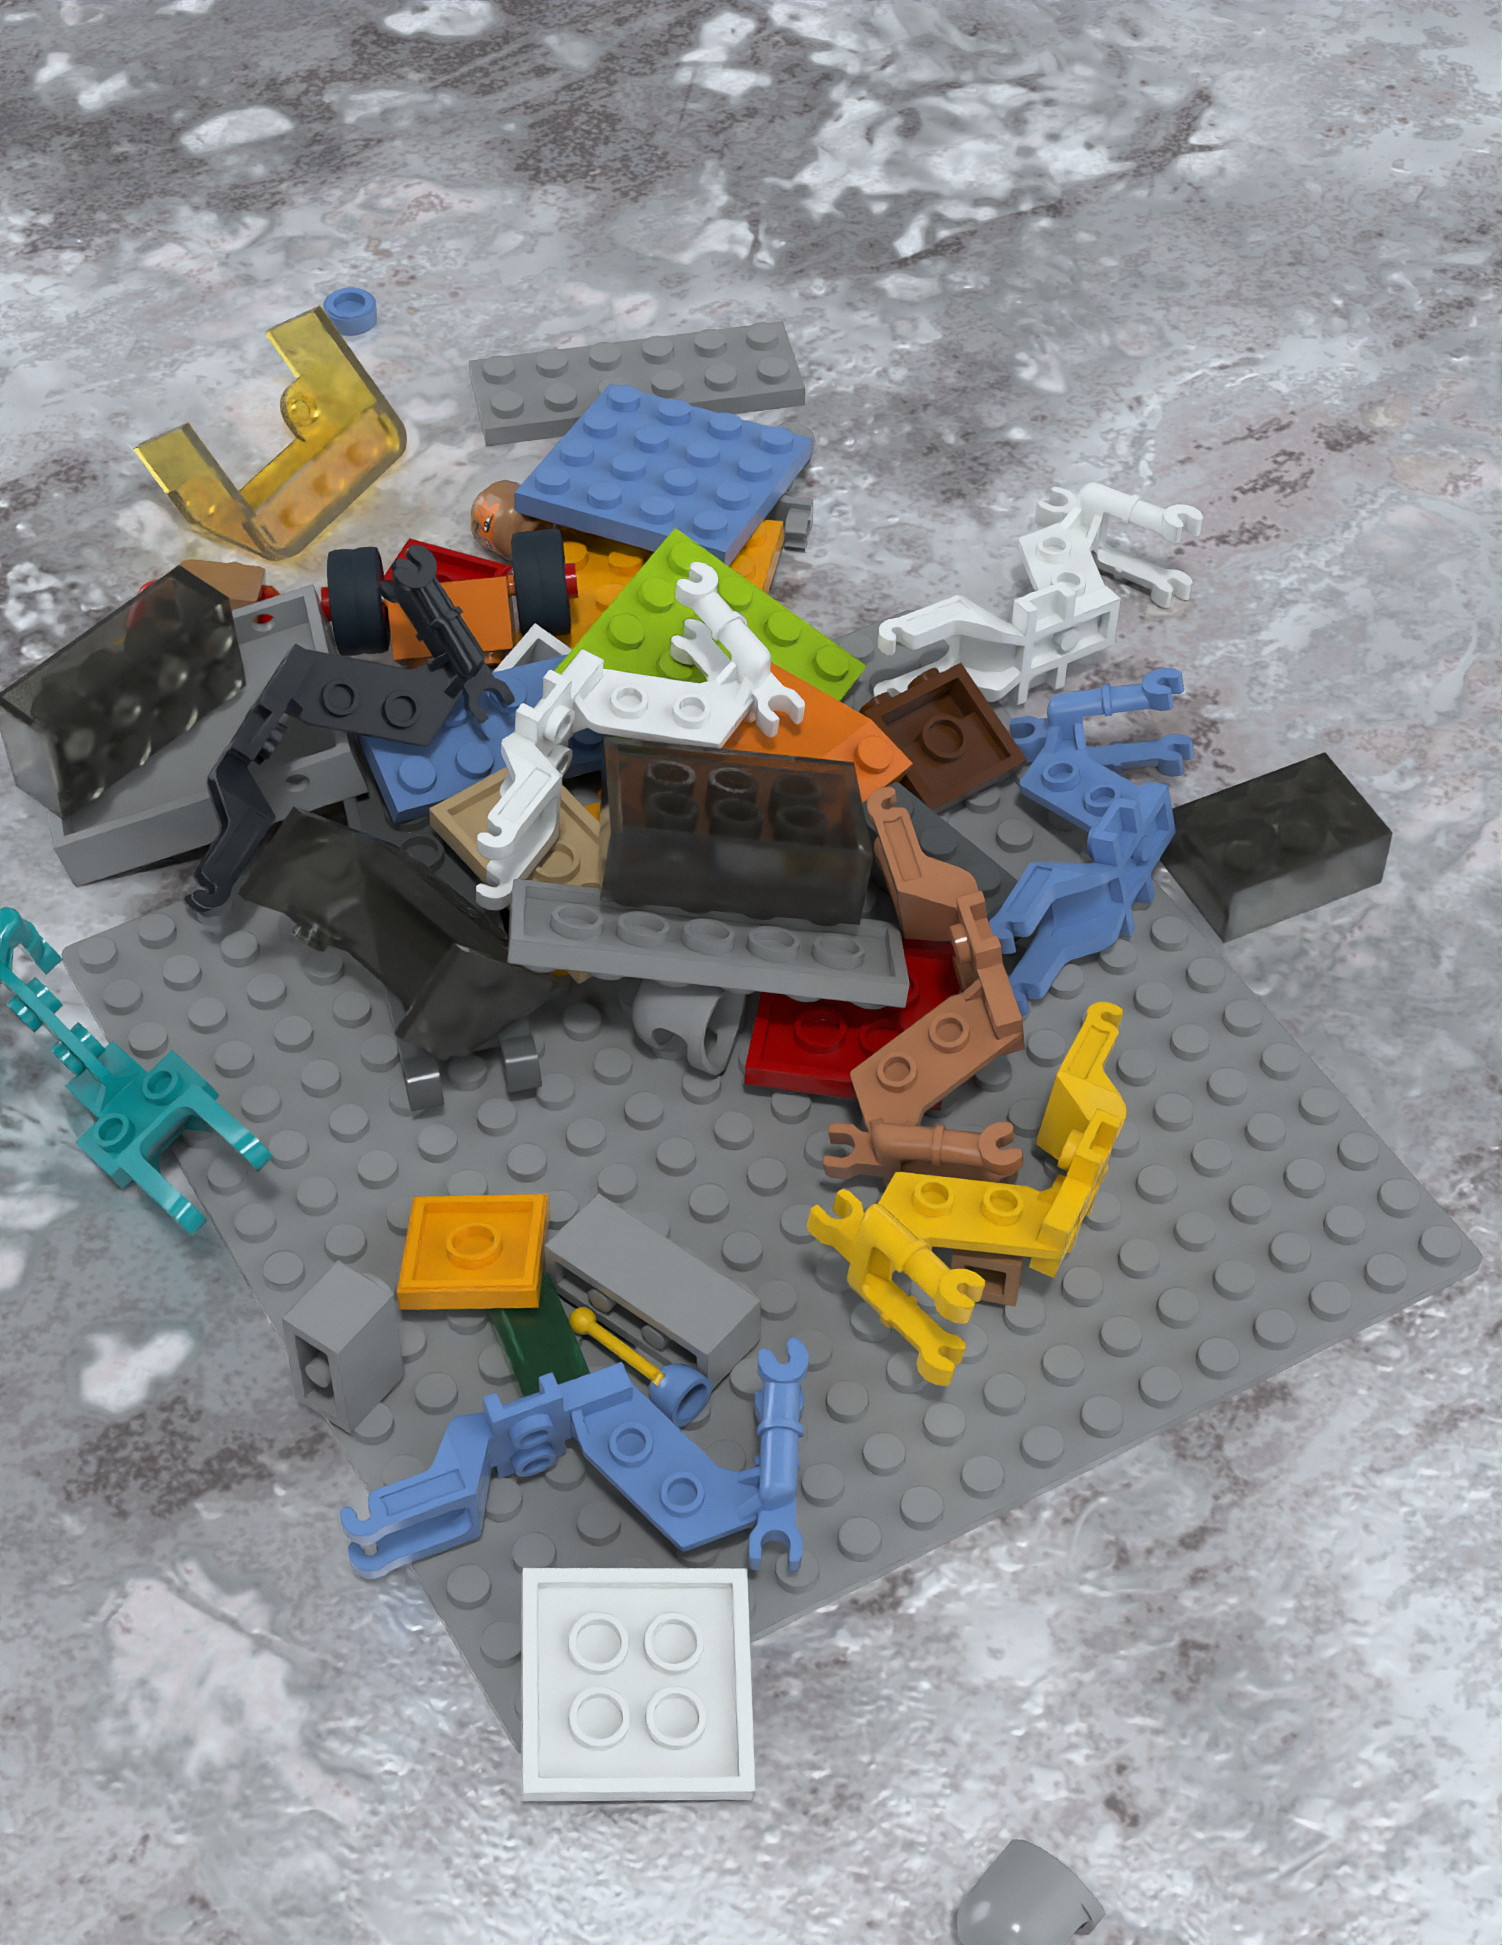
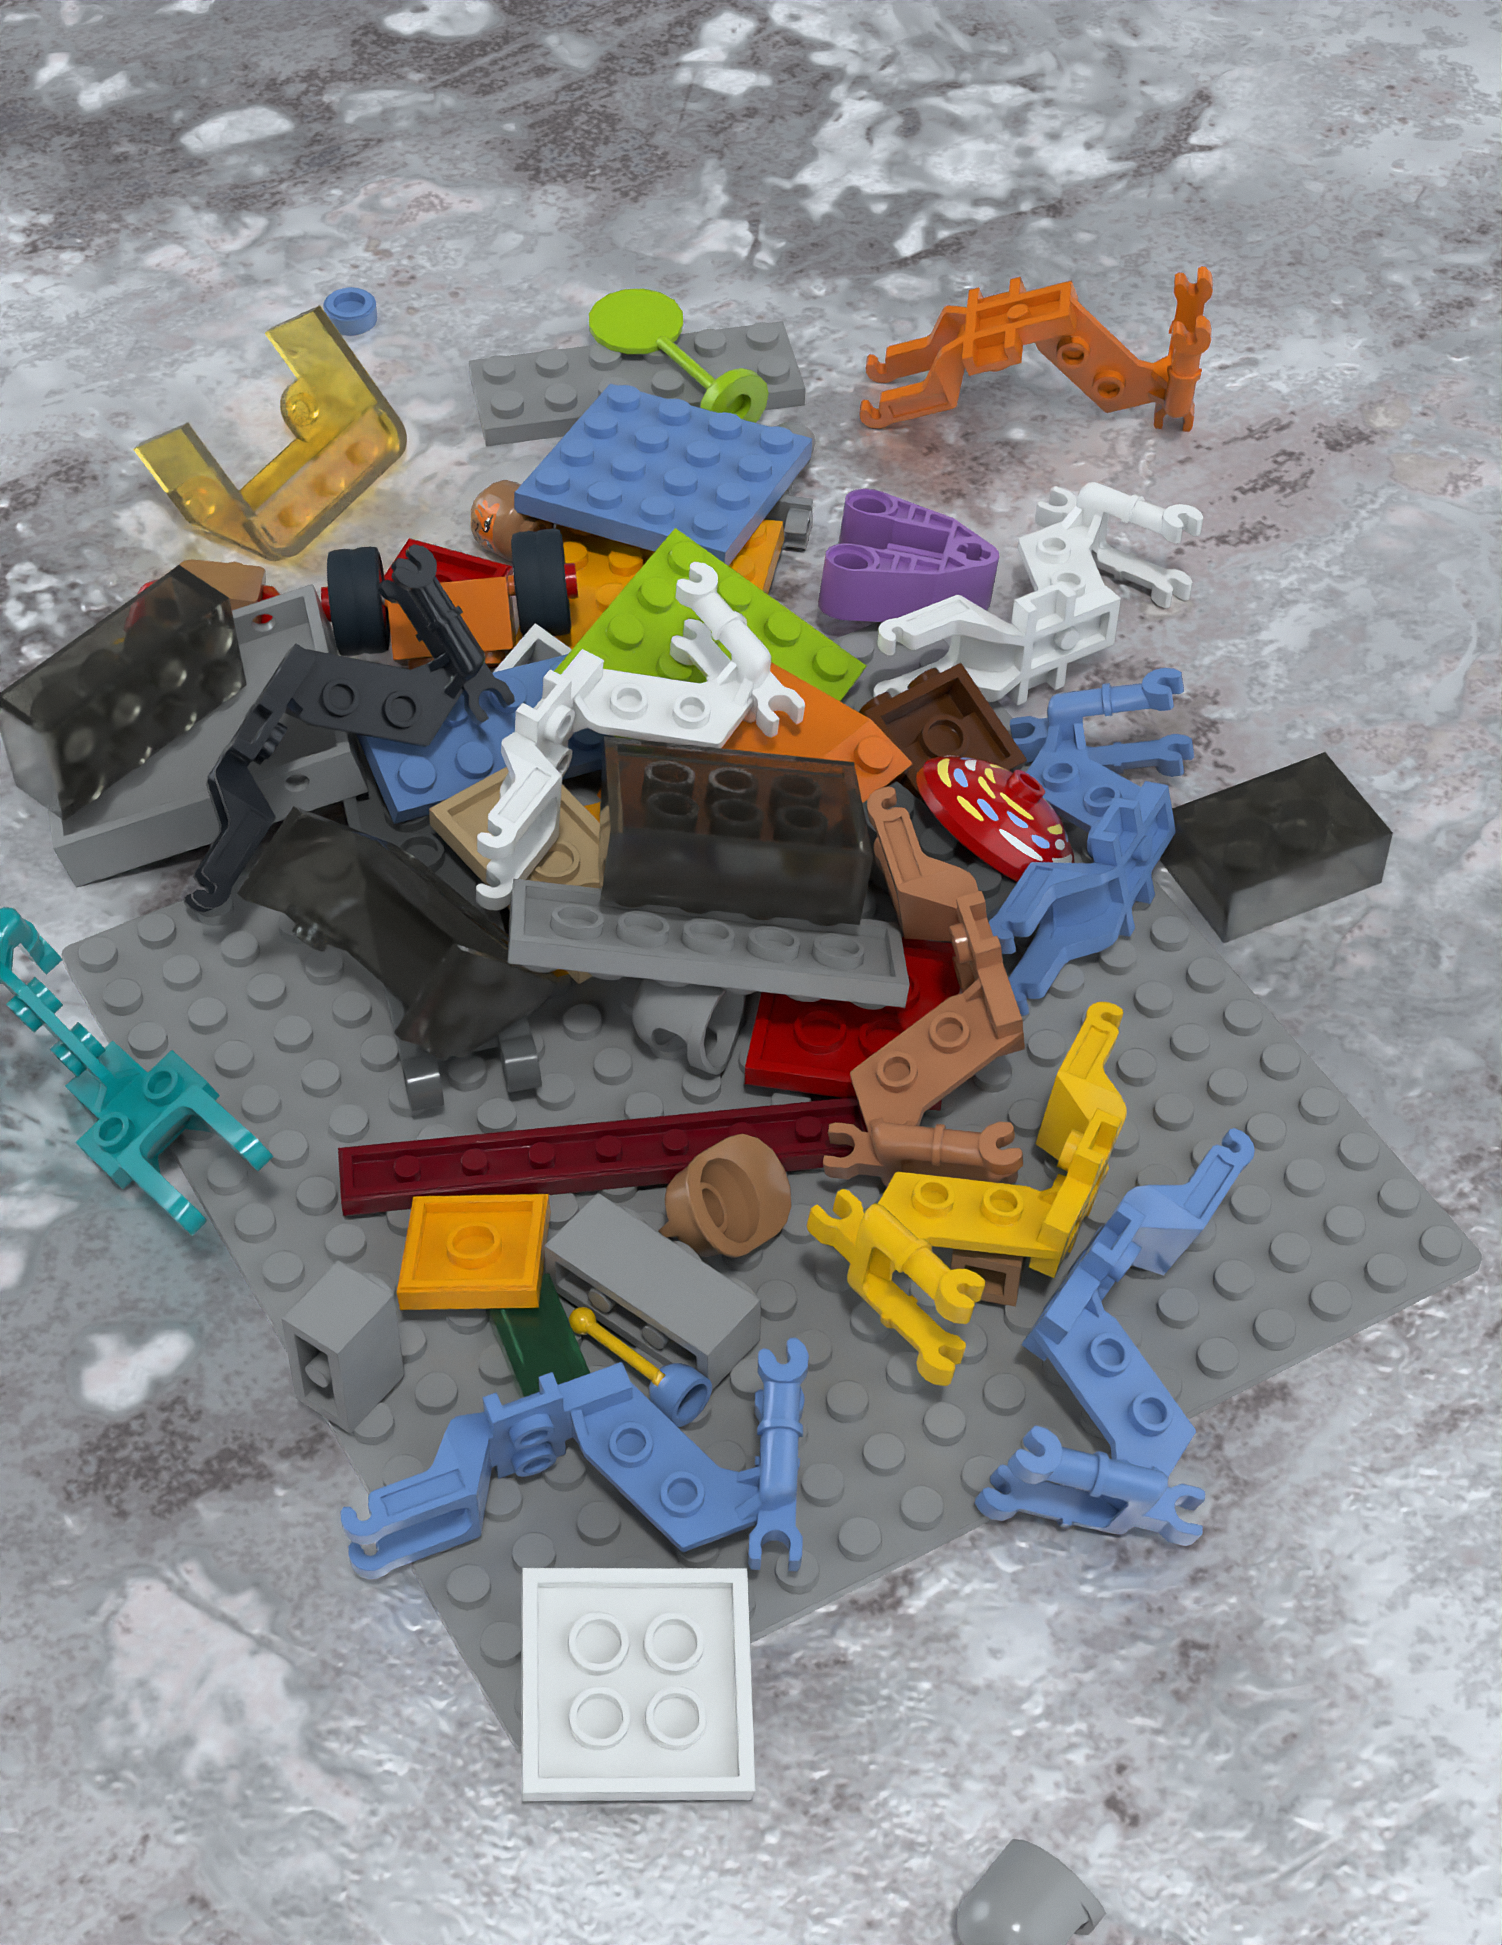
(581, 1155): none -> dark red tile
(650, 322): none -> lime piece
(728, 1198): none -> medium nougat piece
(901, 560): none -> medium lavender connector
(992, 337): none -> orange piece
(994, 813): none -> red dish
(1113, 1377): none -> medium blue piece

